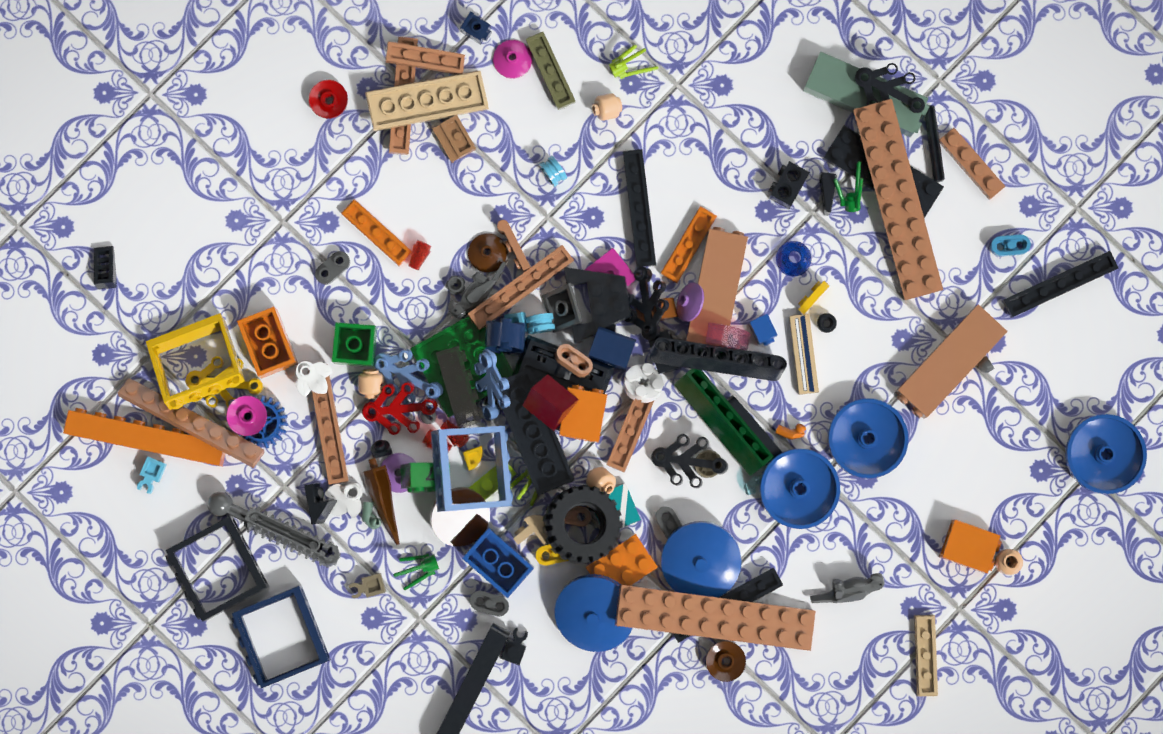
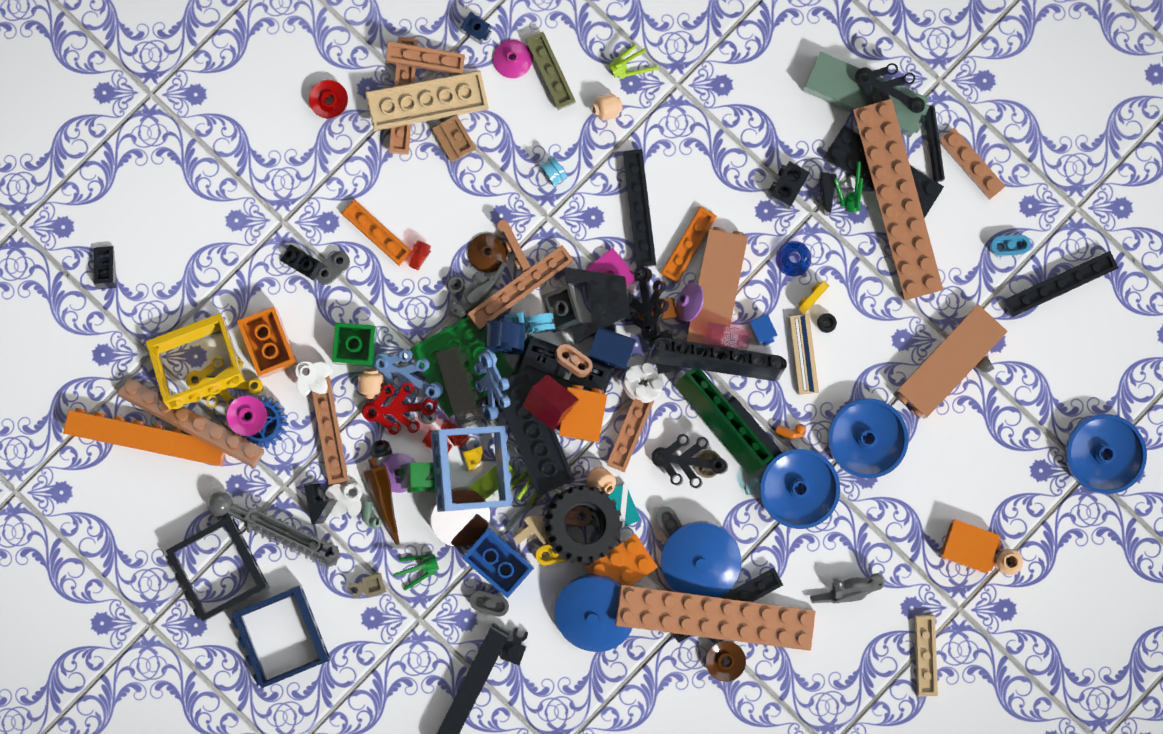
(152, 471): medium azure plate -> none
(302, 262): none -> black slope

